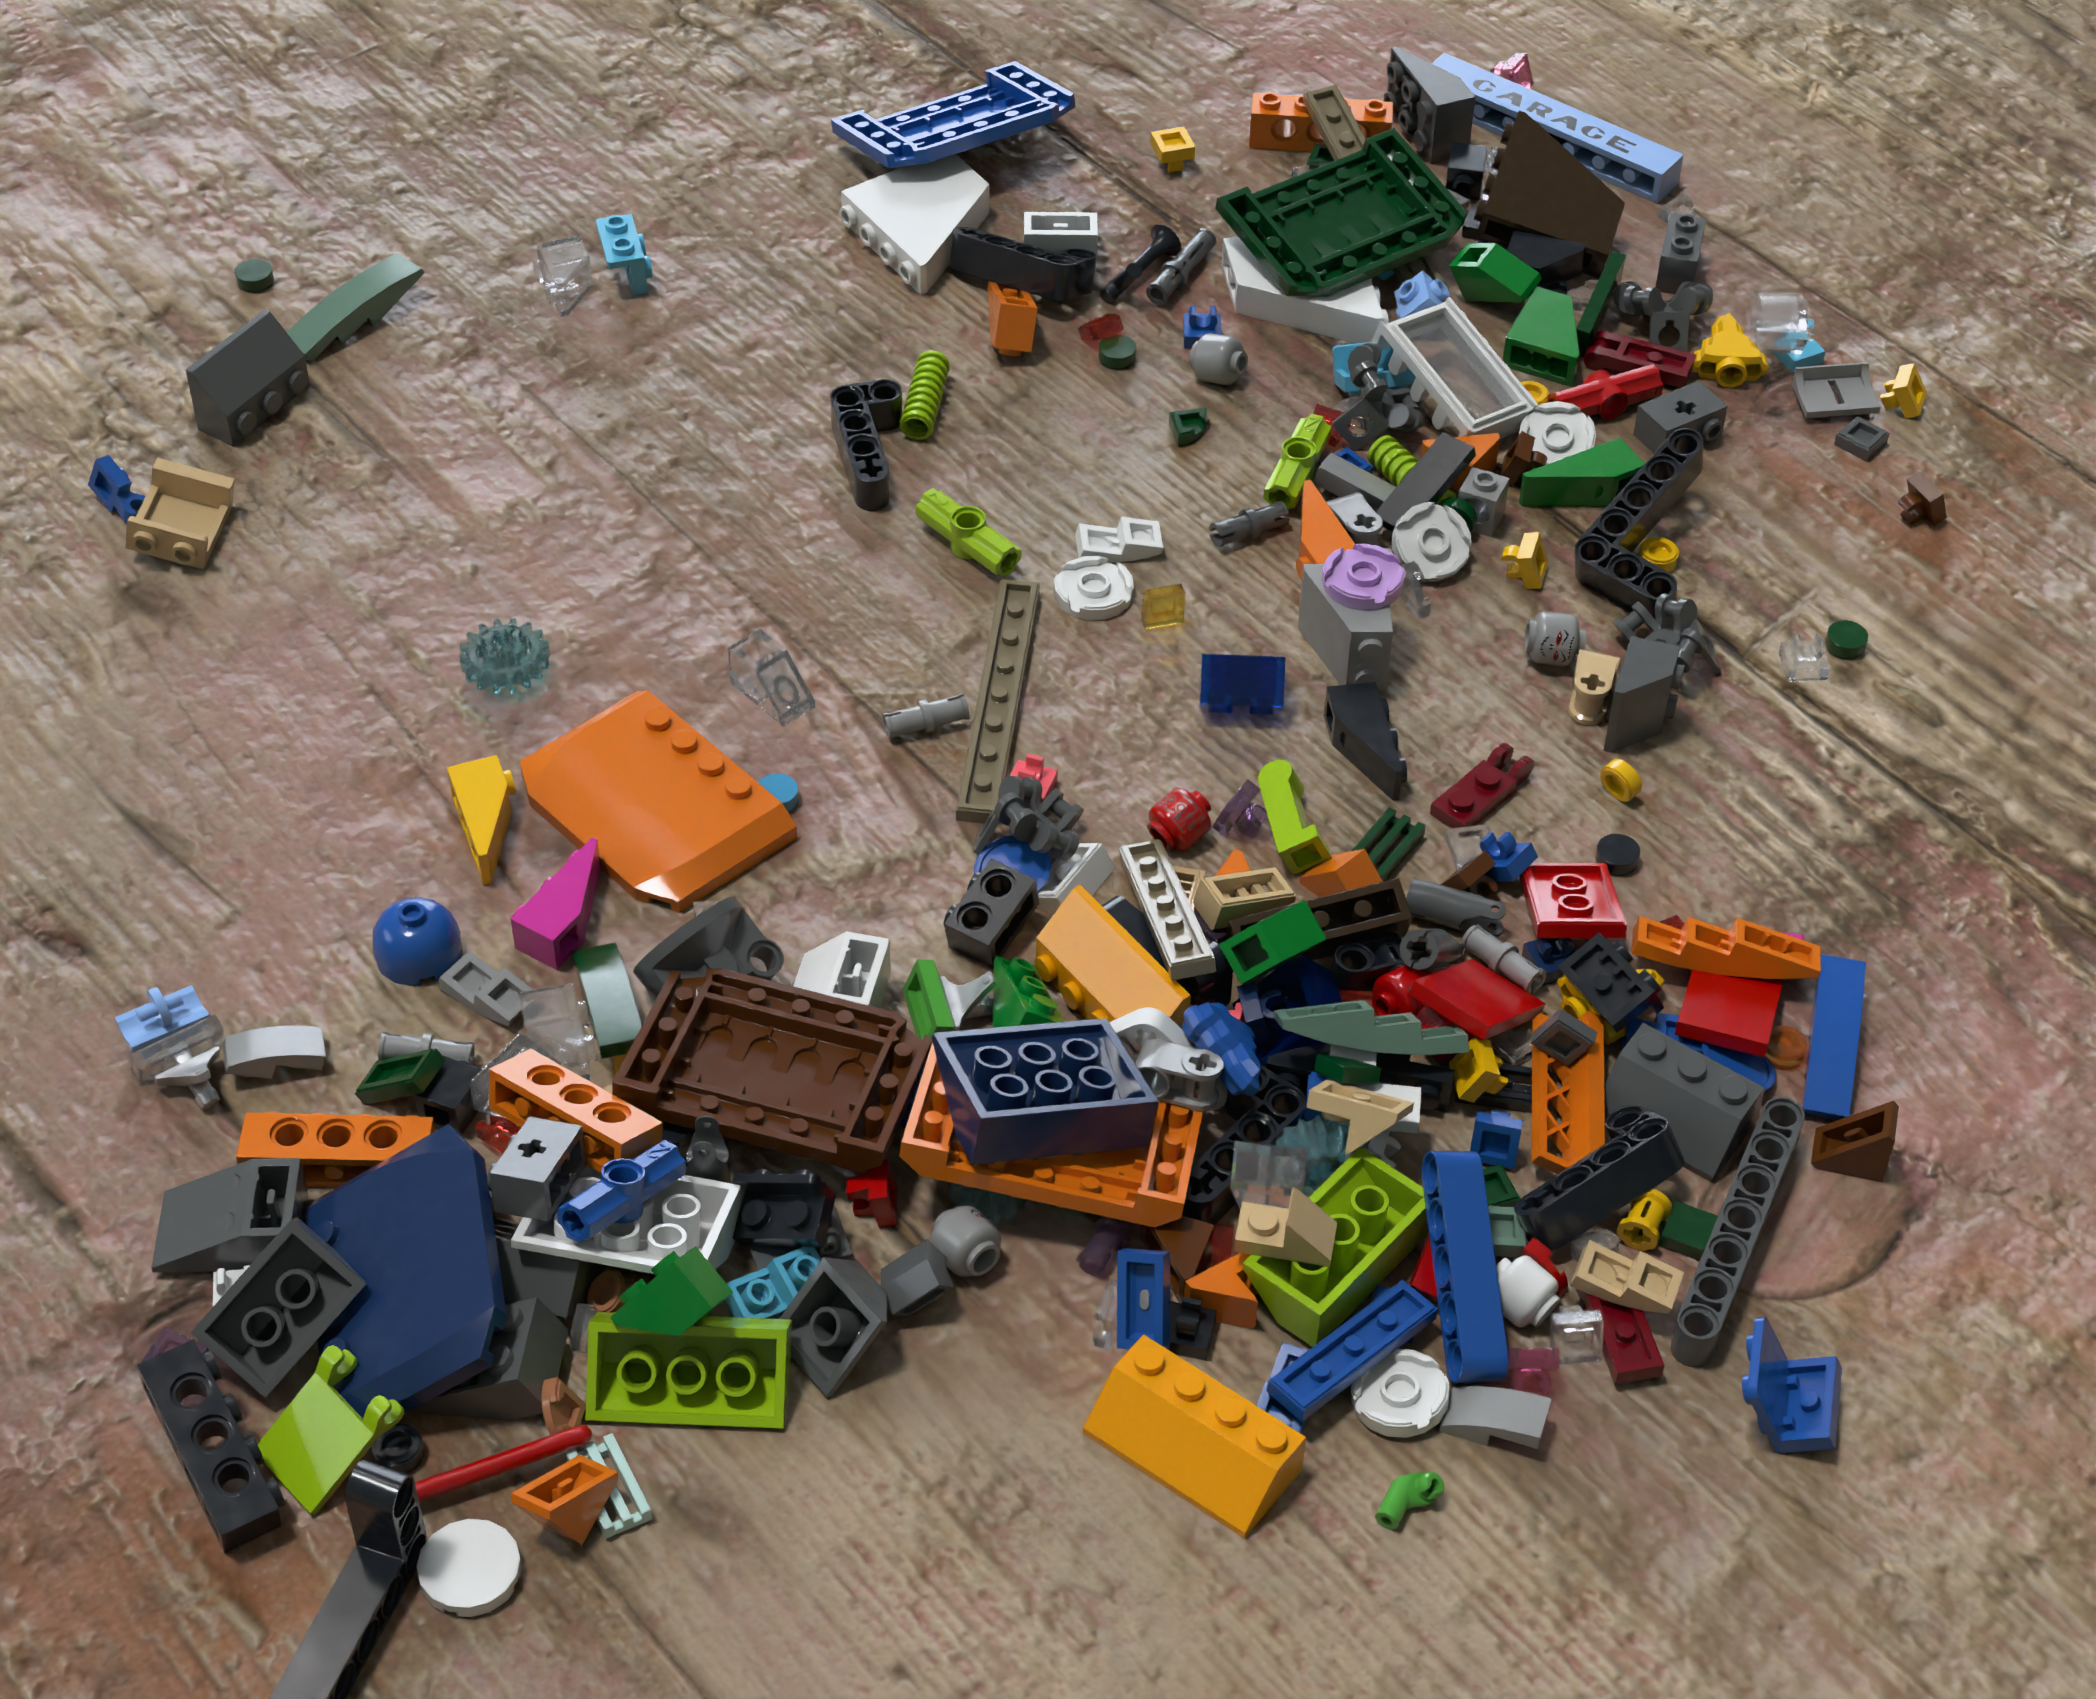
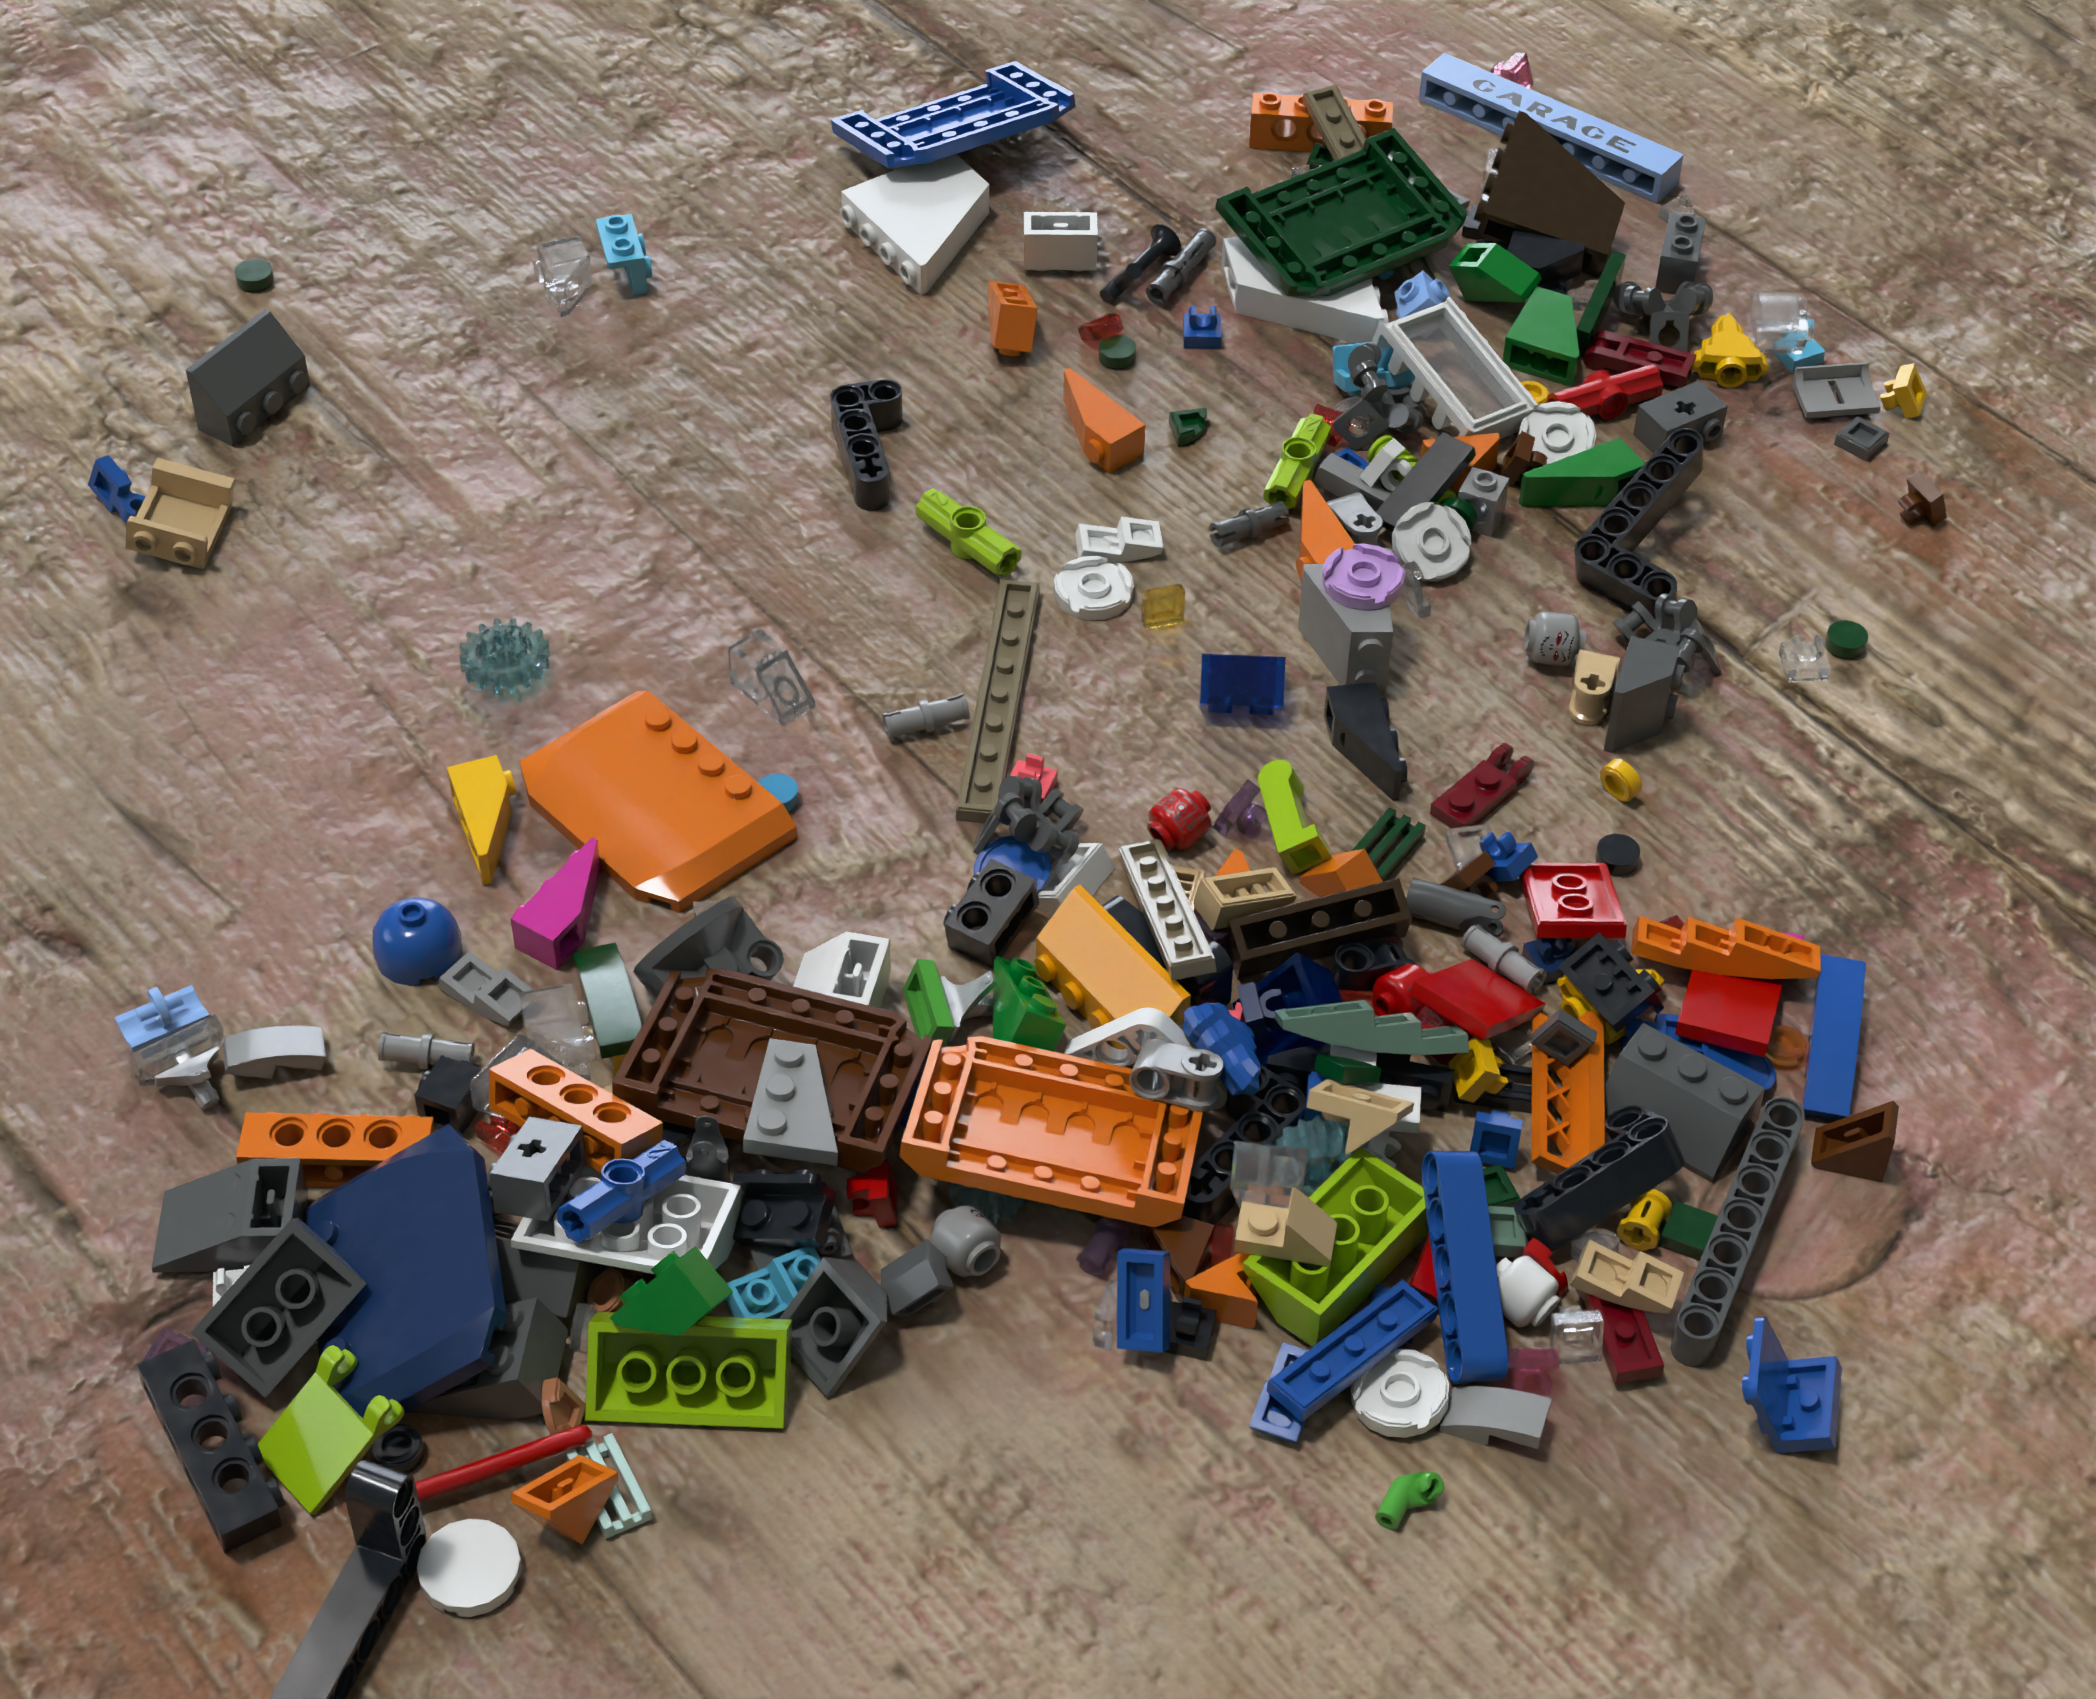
(350, 305): sand green slope -> none
(400, 1076): dark green tile -> none
(791, 1107): none -> light grey wing
(924, 395): lime piece -> none
(1023, 266): black beam -> none
(1043, 1091): dark blue slope -> none
(1103, 427): none -> orange slope
(1173, 147): yellow tile -> none
(1195, 1436): light orange slope -> none
(1218, 359): light grey head -> none
(1272, 942): green slope -> none
(1383, 465): none -> white tile
(1417, 945): dark grey piece -> none
(1429, 104): dark grey slope -> none
(1466, 169): black brick -> none
(1529, 559): yellow tile -> none
(1660, 552): yellow tile -> none

